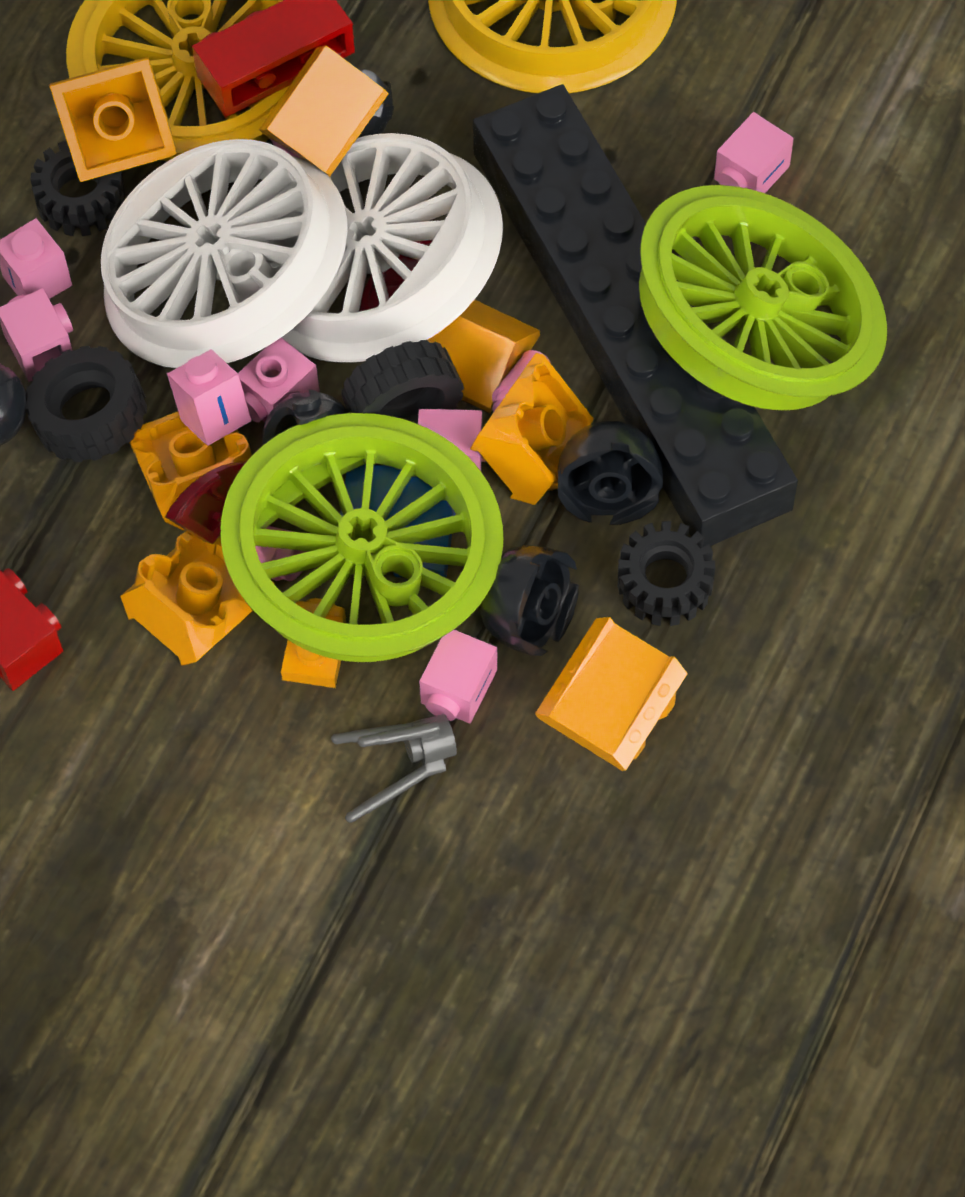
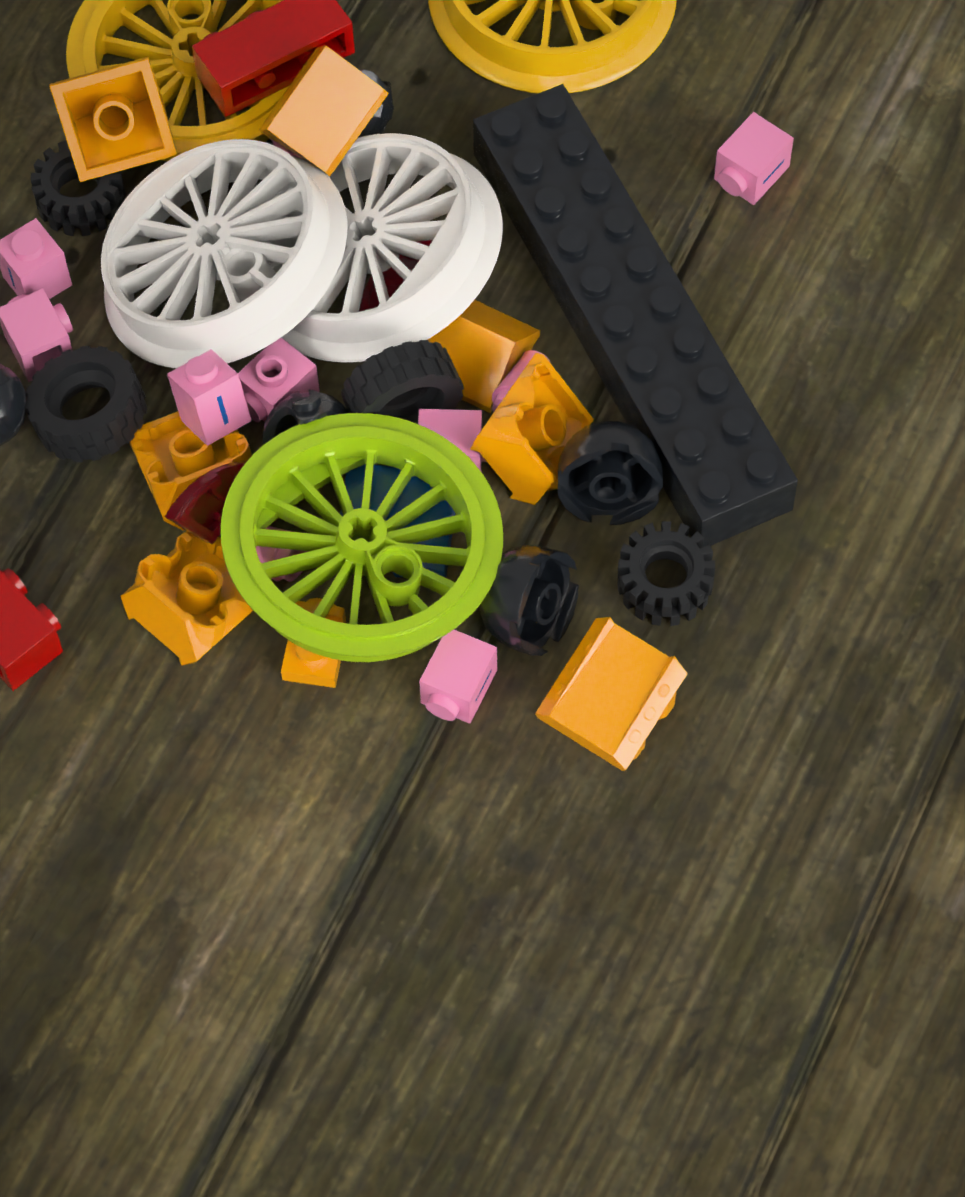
(424, 740): dark grey plant -> none
(764, 305): lime piece -> none

